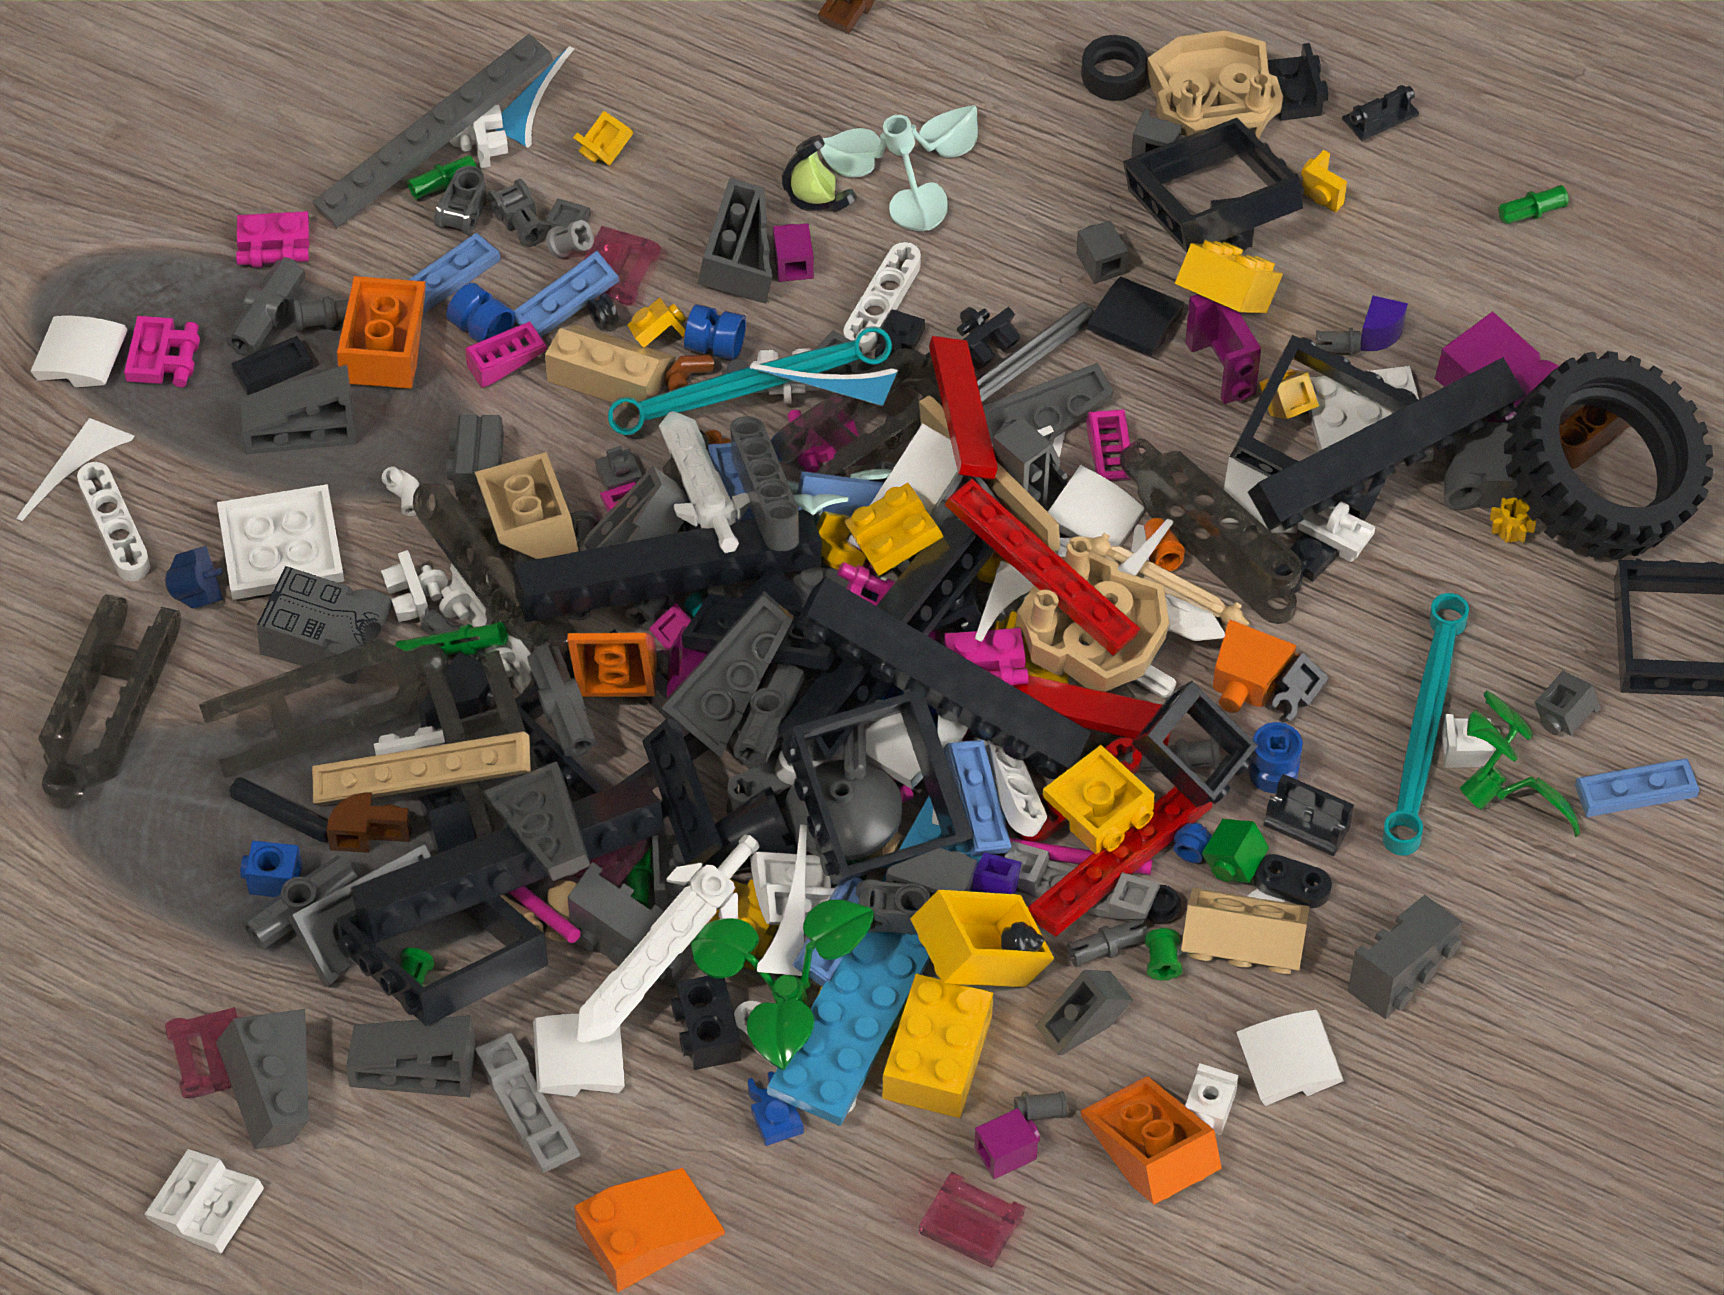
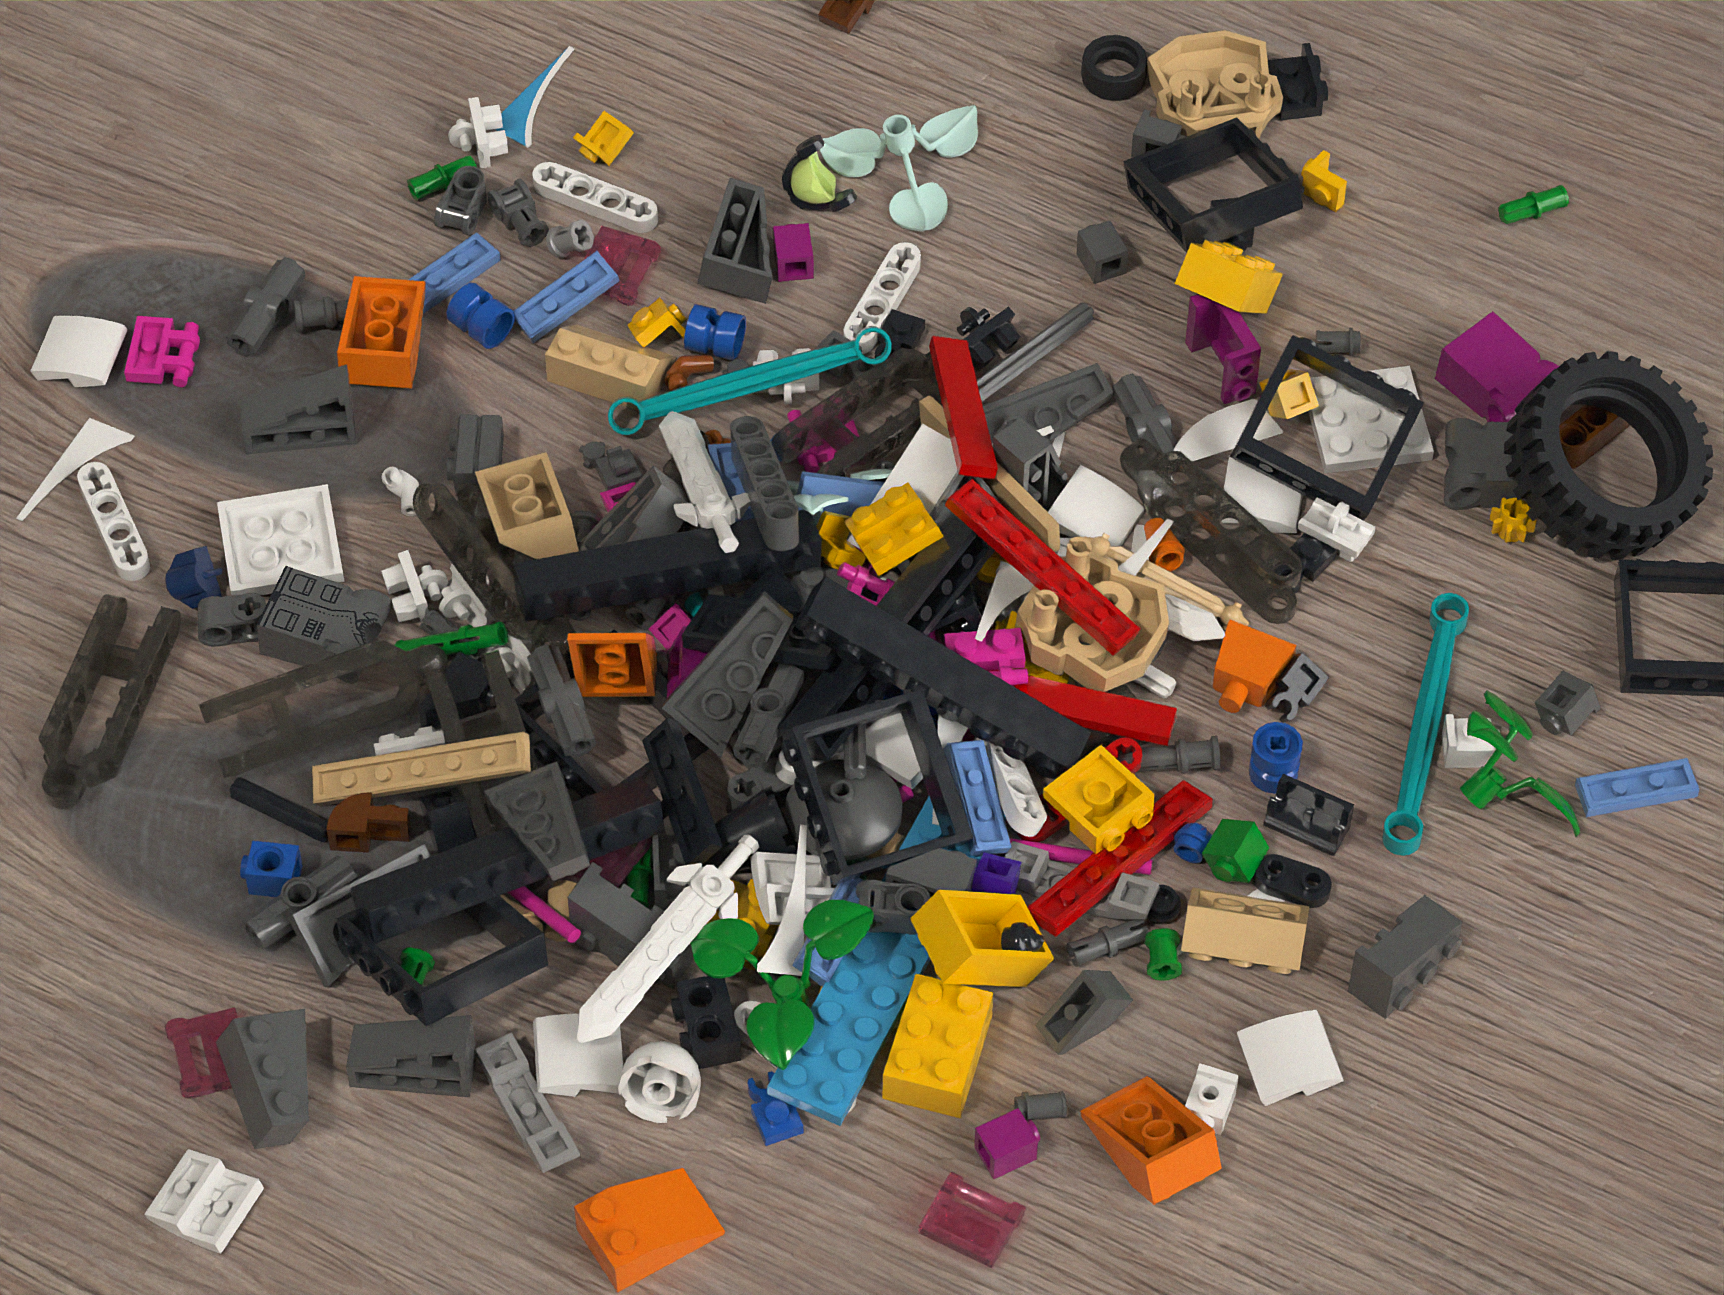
(229, 619): none -> dark grey piece
(272, 237): dark pink plate -> none
(272, 365): black tile -> none
(432, 131): dark grey plate -> none
(499, 367): dark pink slope -> none
(565, 213): dark grey tile -> none
(592, 451): none -> dark grey piece
(598, 192): none -> white beam
(603, 311): black bush -> none
(660, 1082): none -> white cylinder
(866, 387): dark azure sticker -> none
(1101, 421): dark pink slope -> none
(1135, 315): black slope -> none
(1142, 415): none -> dark grey piece
(1216, 723): black window -> none
(1222, 430): none -> white sticker
(1382, 113): black hinge -> none
(1383, 323): dark purple brick -> none
(1386, 444): black brick -> none

